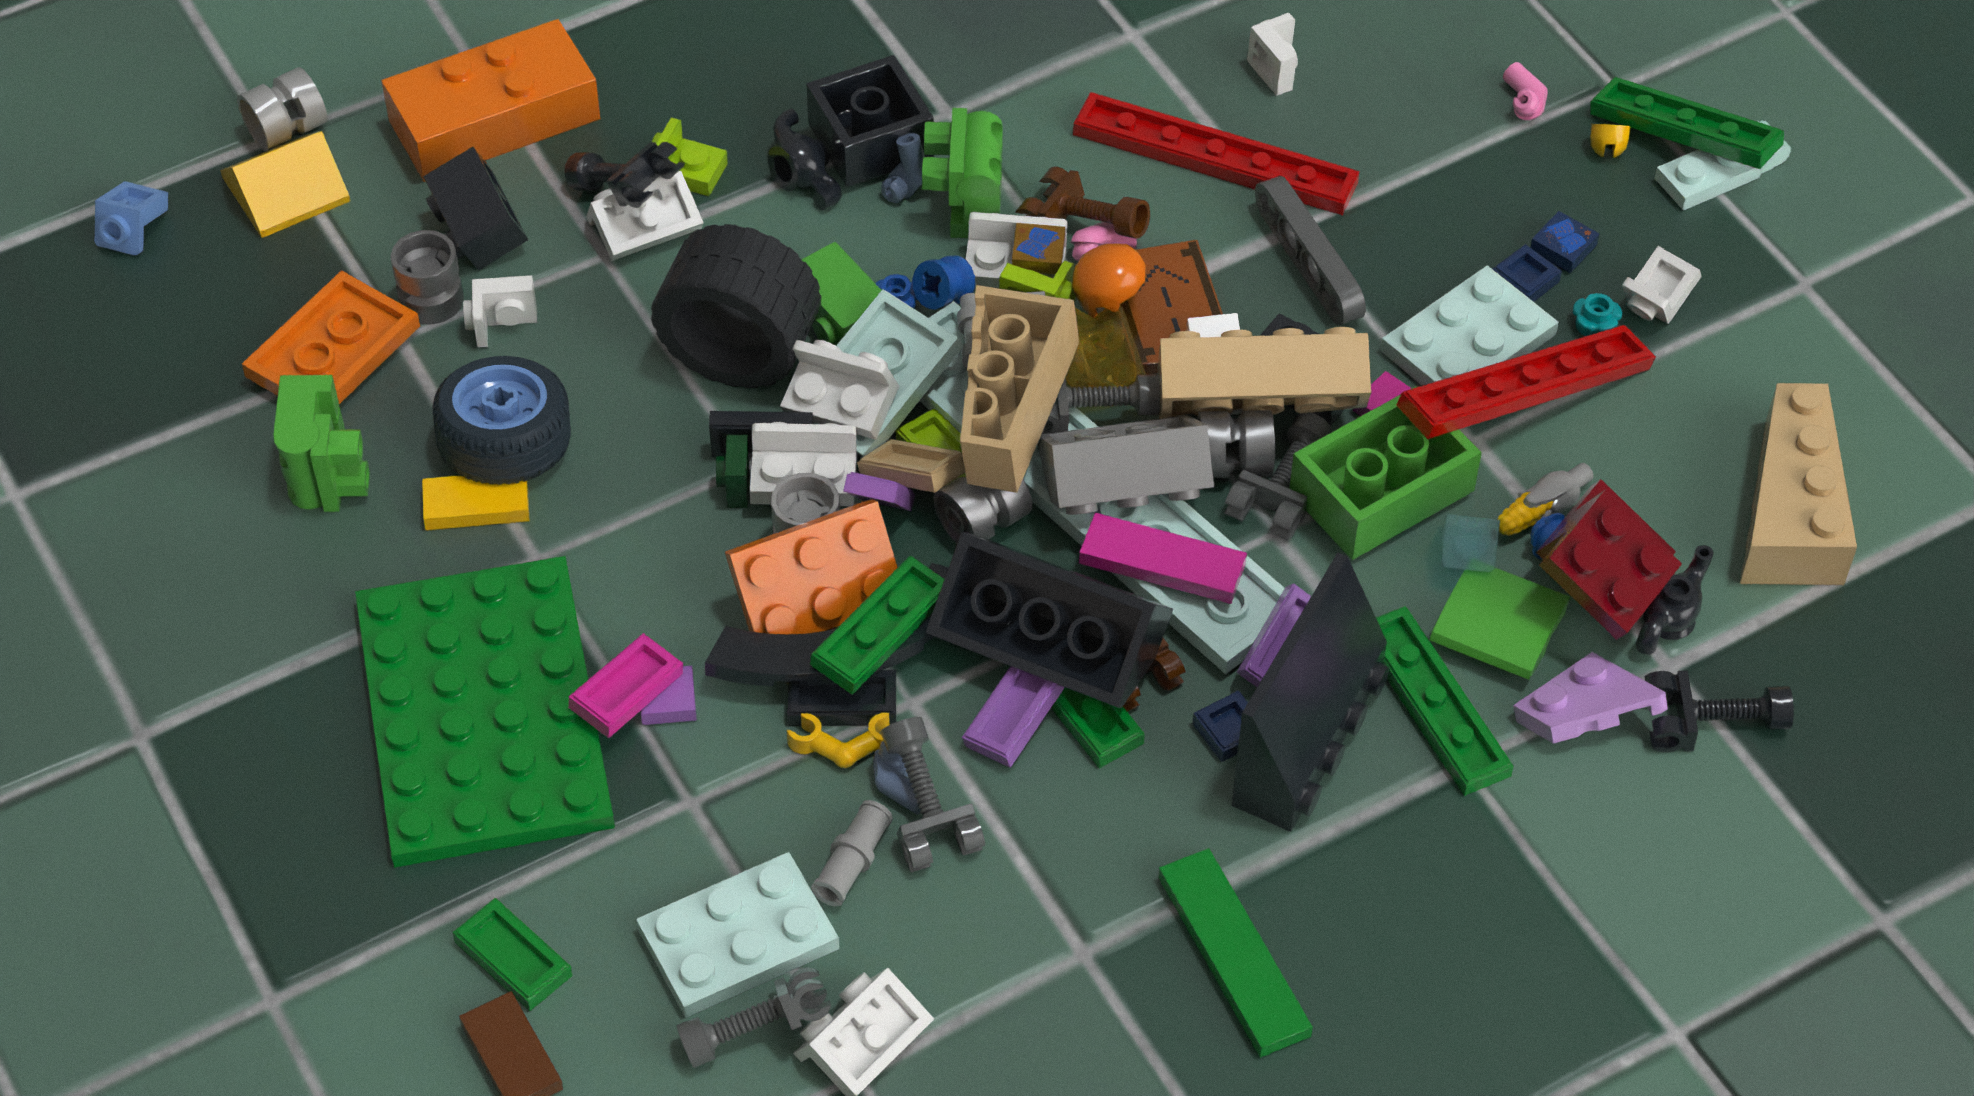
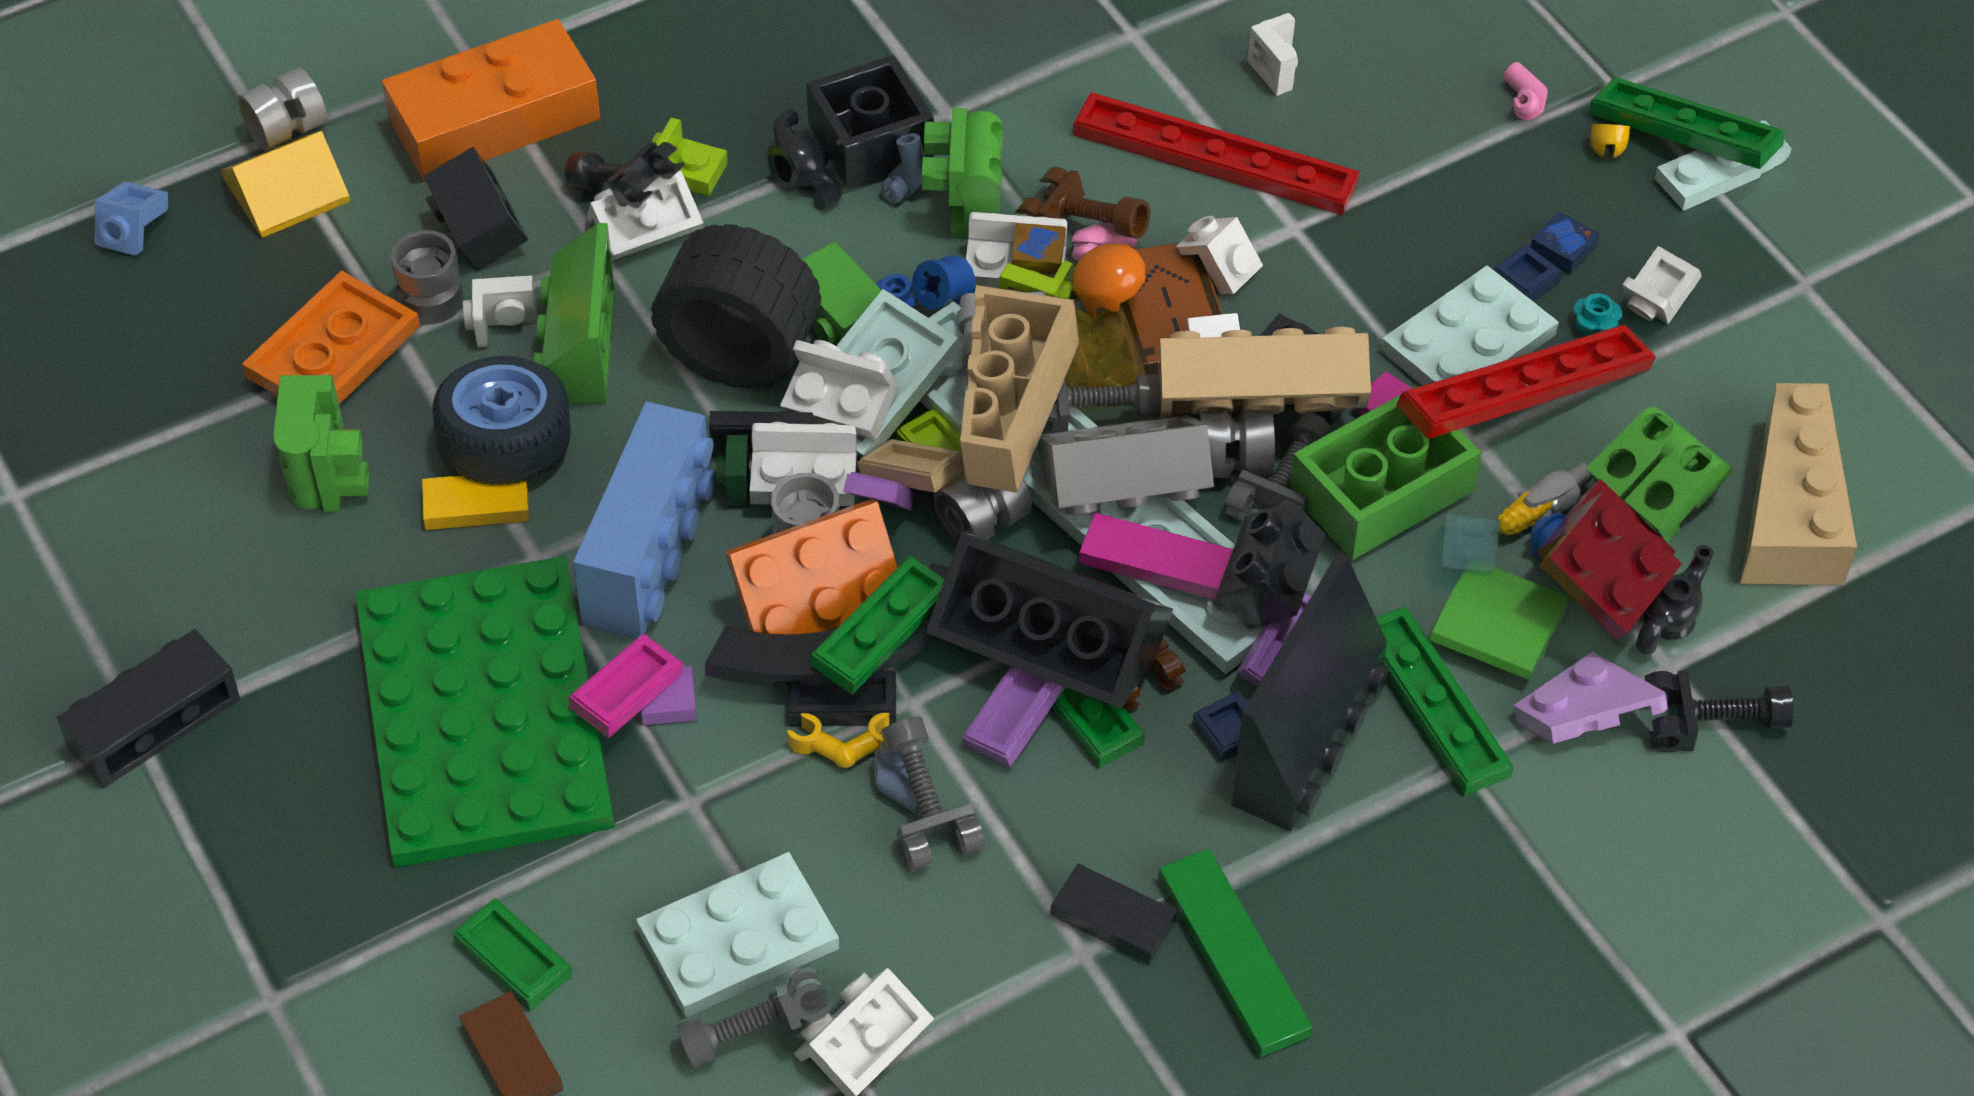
(148, 708): none -> black brick
(579, 316): none -> bright green slope
(644, 521): none -> medium blue brick
(852, 853): light grey pin -> none
(1113, 913): none -> black tile
(1223, 251): none -> white bracket
(1270, 565): none -> black brick
(1310, 250): dark grey beam -> none
(1660, 470): none -> bright green hips

